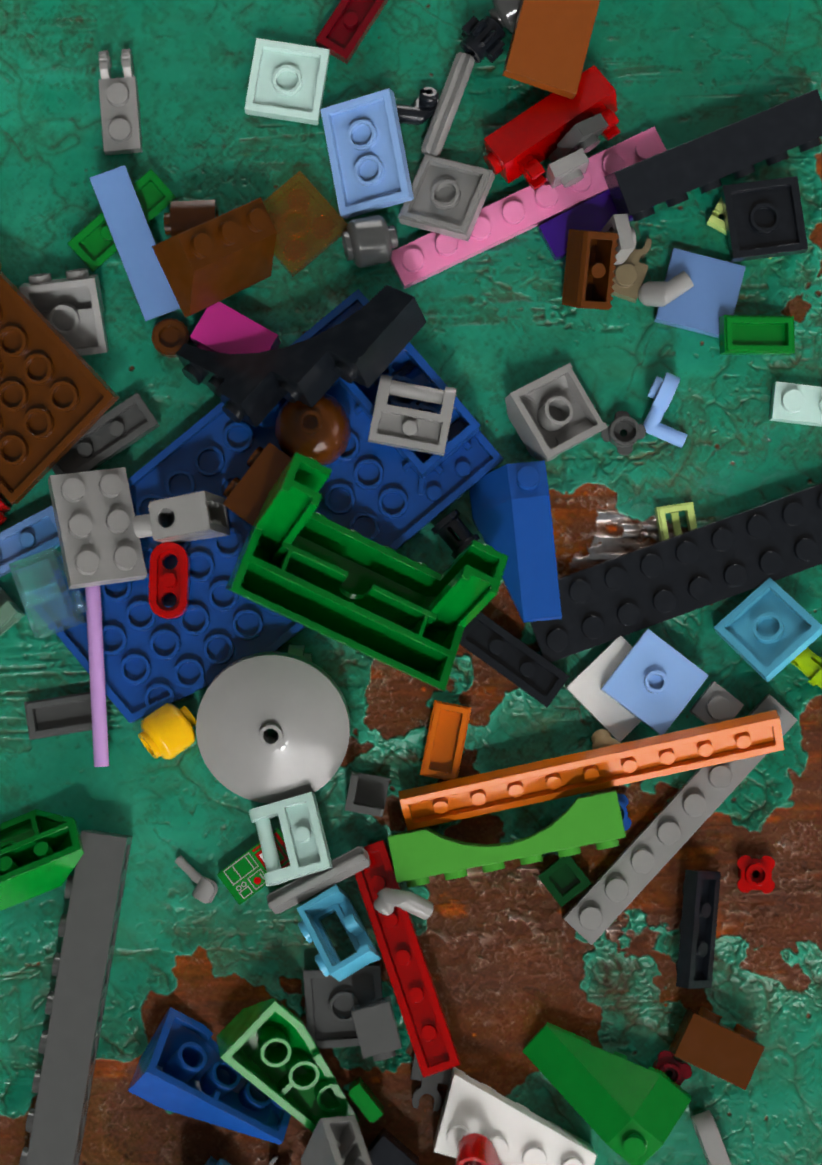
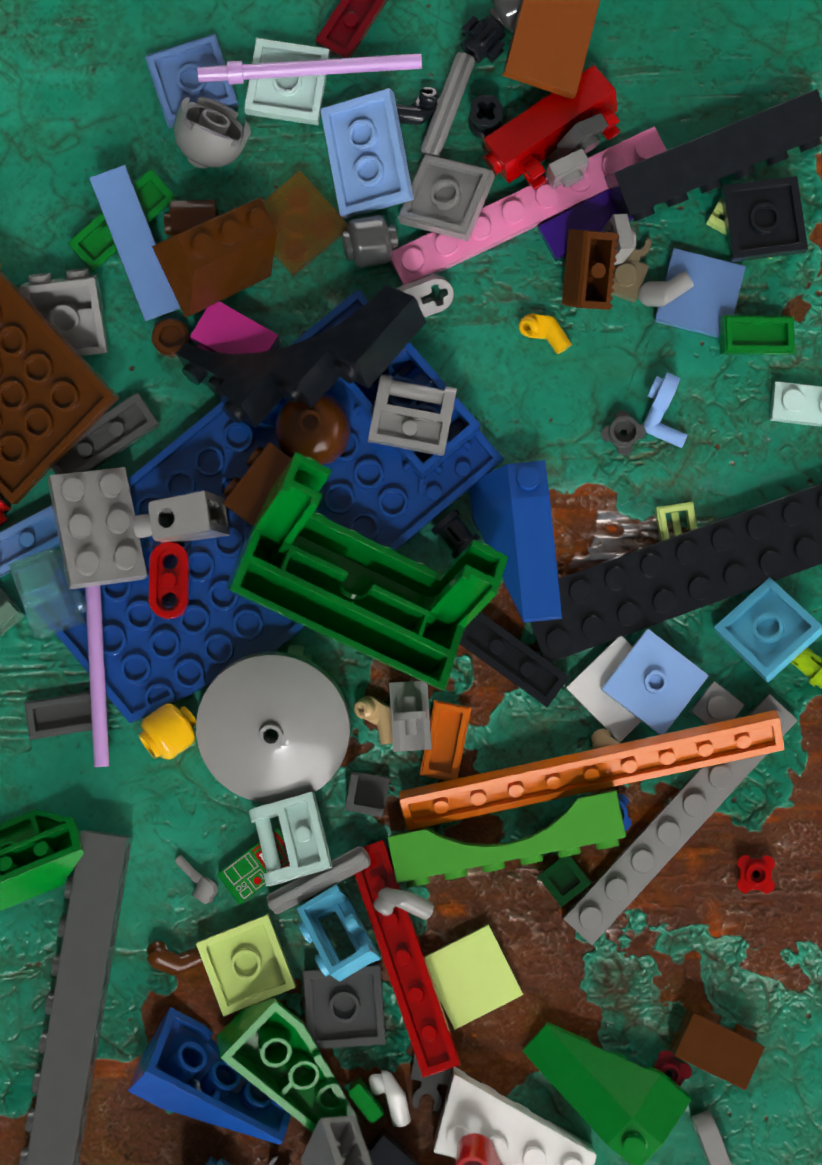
(119, 107): light grey hinge -> none
(171, 963): none -> reddish brown arm
(177, 76): none -> medium blue tile
(209, 133): none -> light grey cylinder
(236, 72): none -> lavender bar
(246, 964): none -> yellowish green plate
(377, 713): none -> tan arm
(377, 1029): dark grey brick -> none
(396, 1097): none -> white arm
(410, 716): none -> light grey hips
(423, 287): none -> light grey beam
(472, 976): none -> yellowish green tile
(485, 105): none -> black bush
(546, 328): none -> yellow arm
(553, 414): light grey slope -> none
(698, 929): black plate -> none

